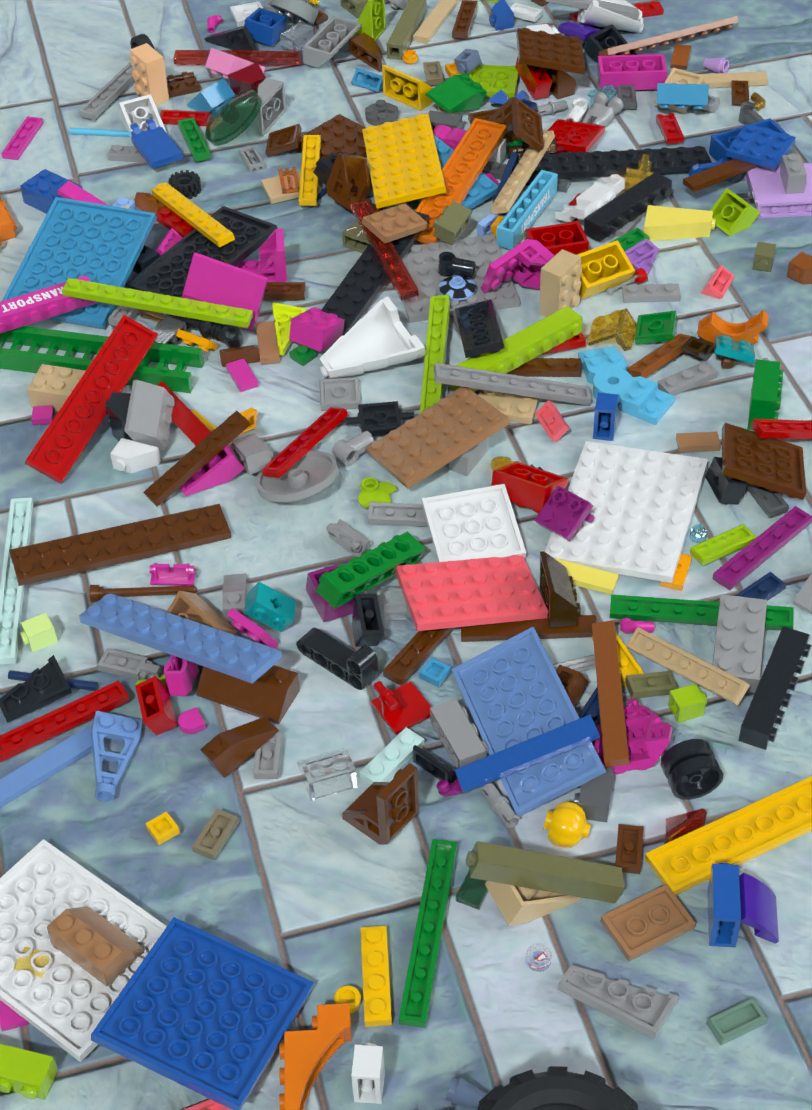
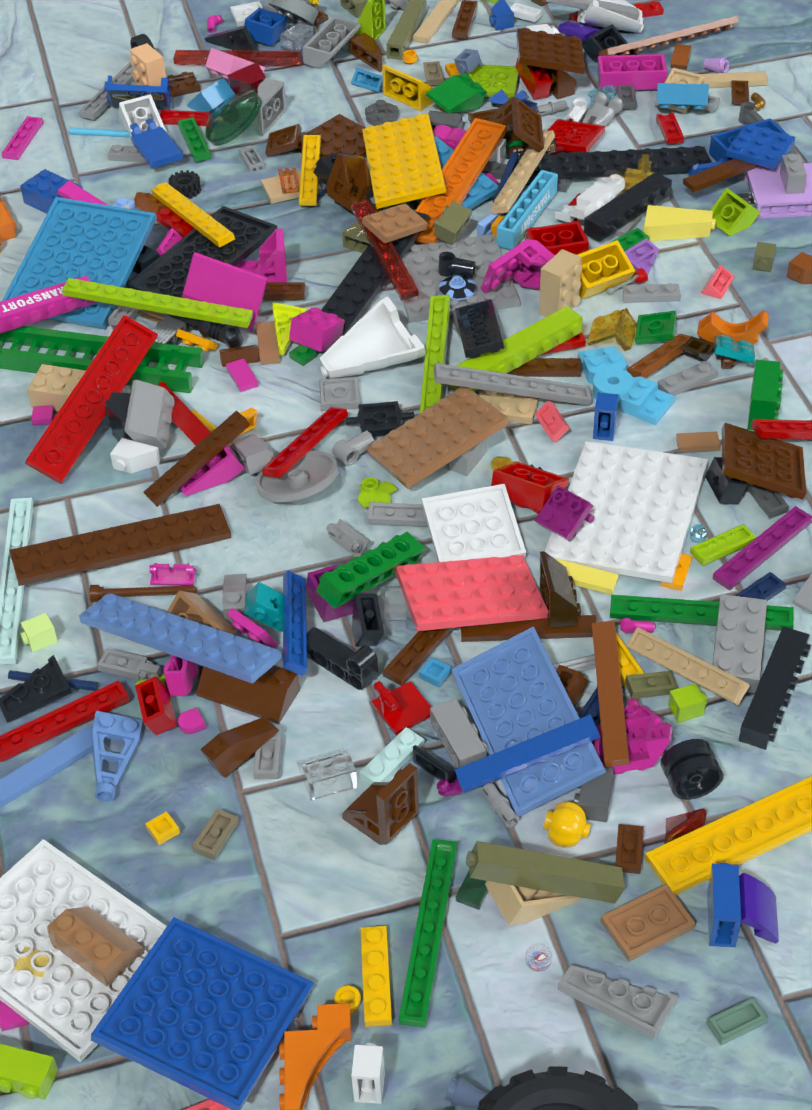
(121, 92): none -> panel
(294, 623): none -> blue tile

